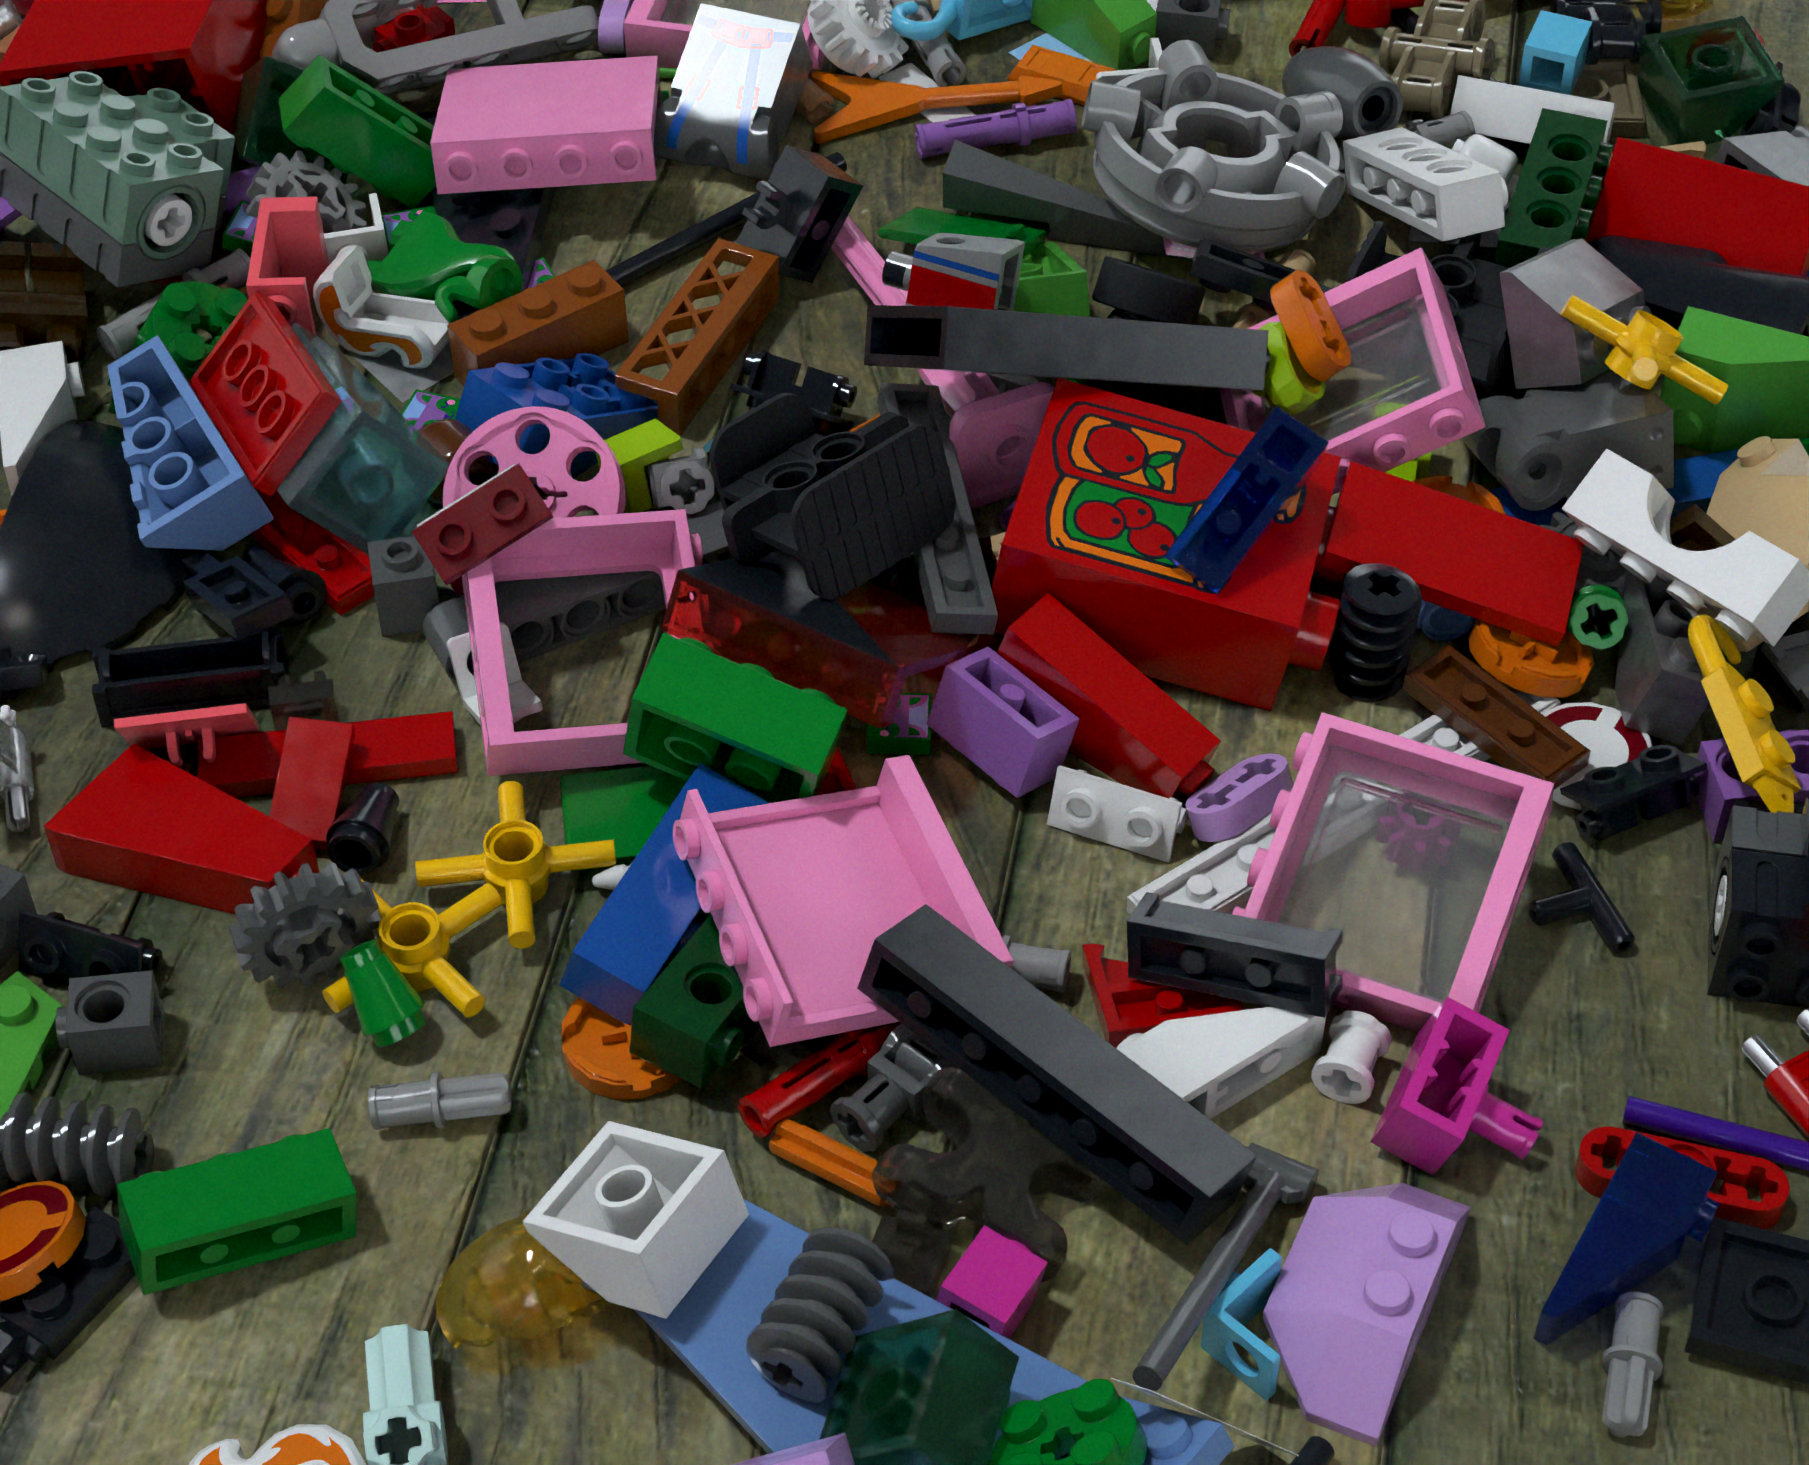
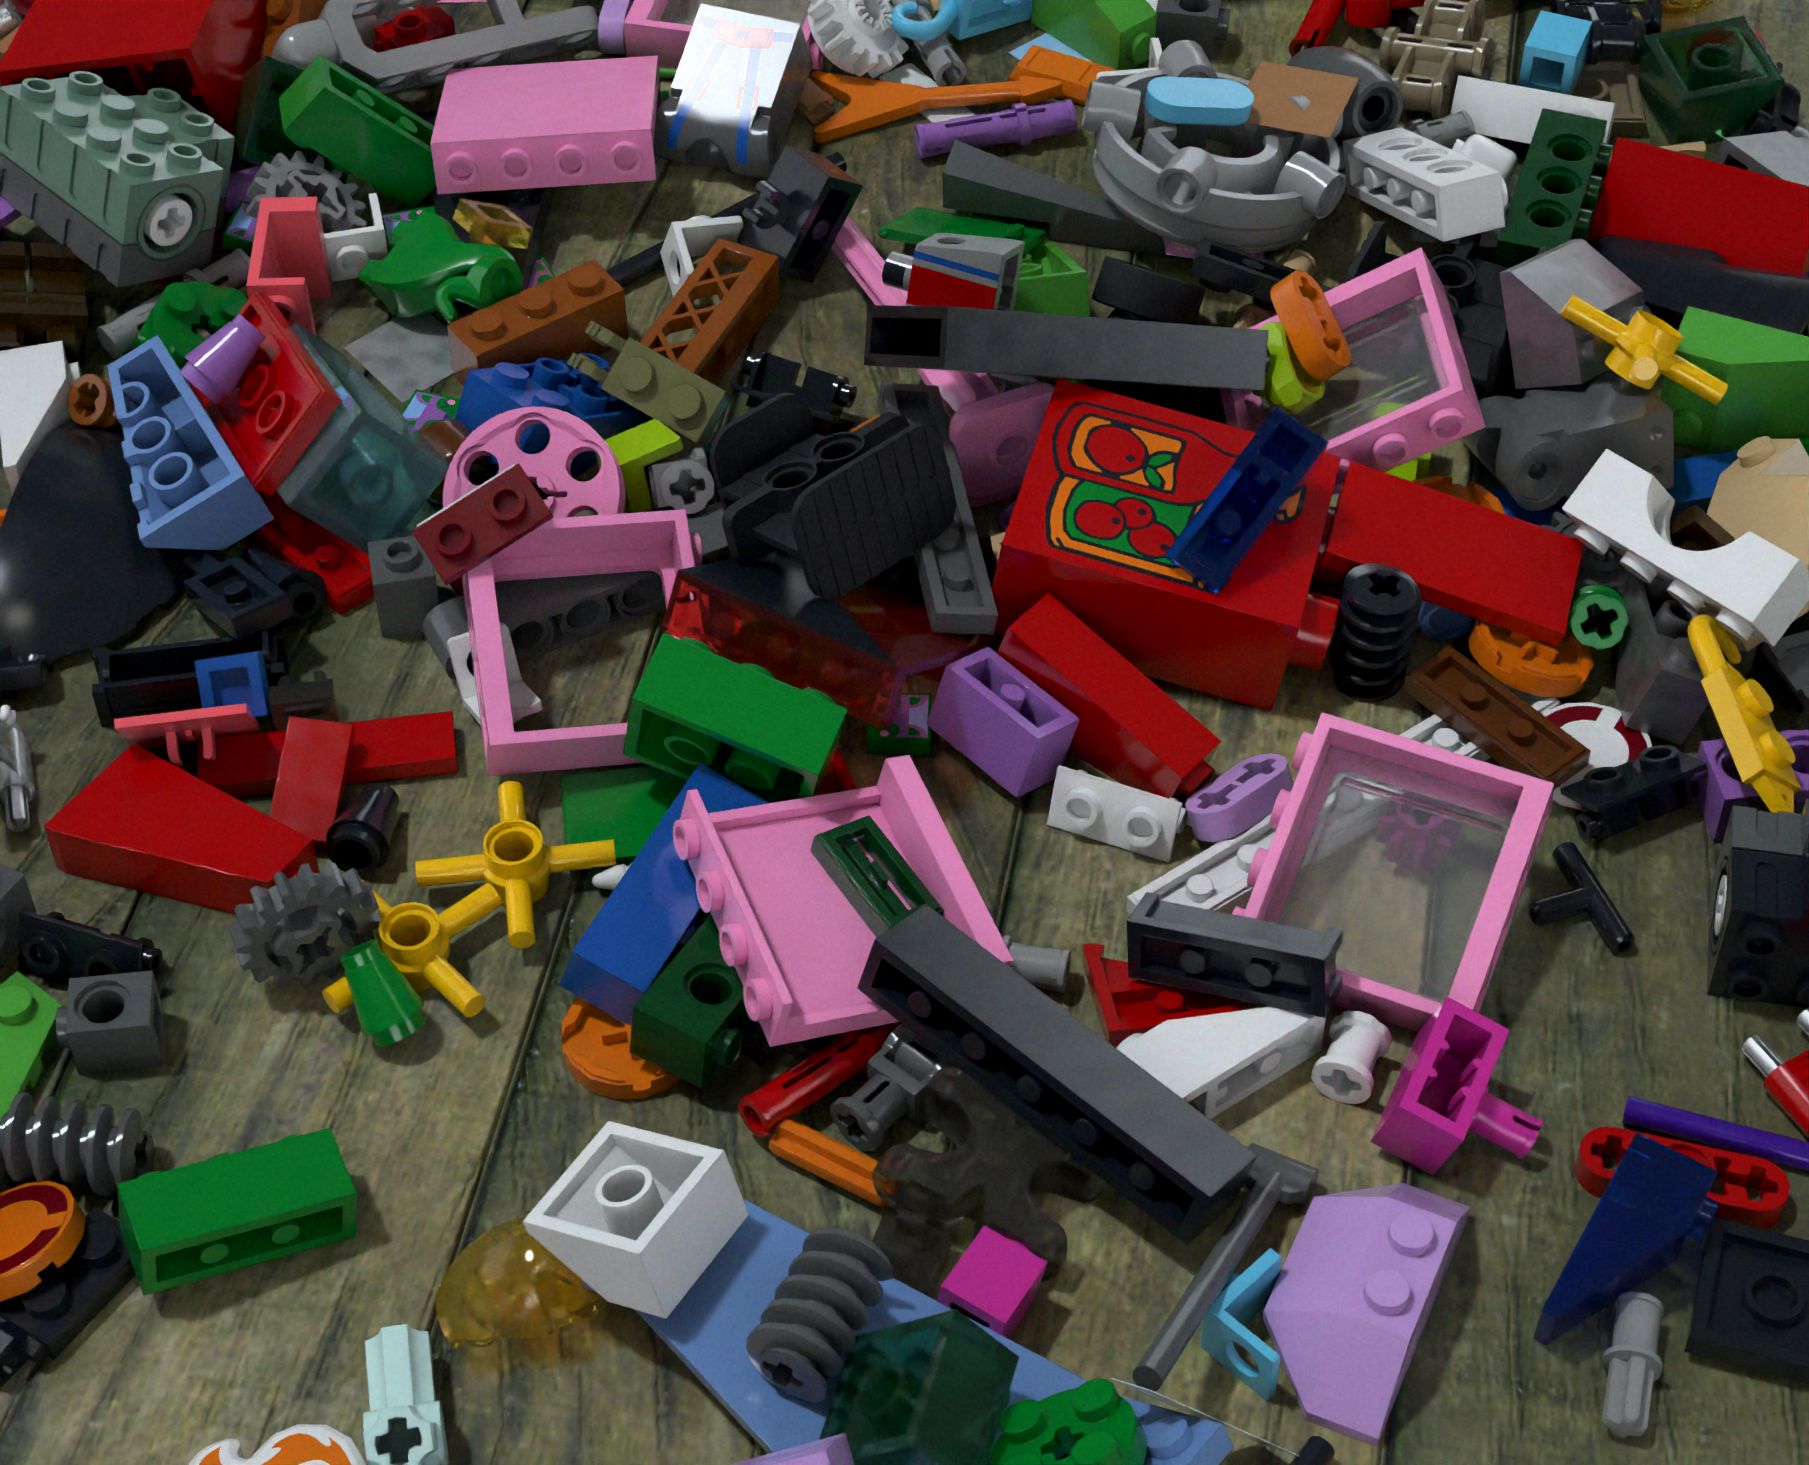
(84, 399): none -> dark orange bush
(223, 358): none -> medium lavender cone
(234, 681): none -> blue plate
(375, 321): white animal -> none
(439, 1100): light grey axle -> none
(492, 224): none -> clear yellow plate
(656, 385): none -> olive hinge
(694, 238): none -> white bracket
(866, 881): none -> dark green tile
(1198, 101): none -> medium azure tile
(1325, 90): none -> medium nougat sticker

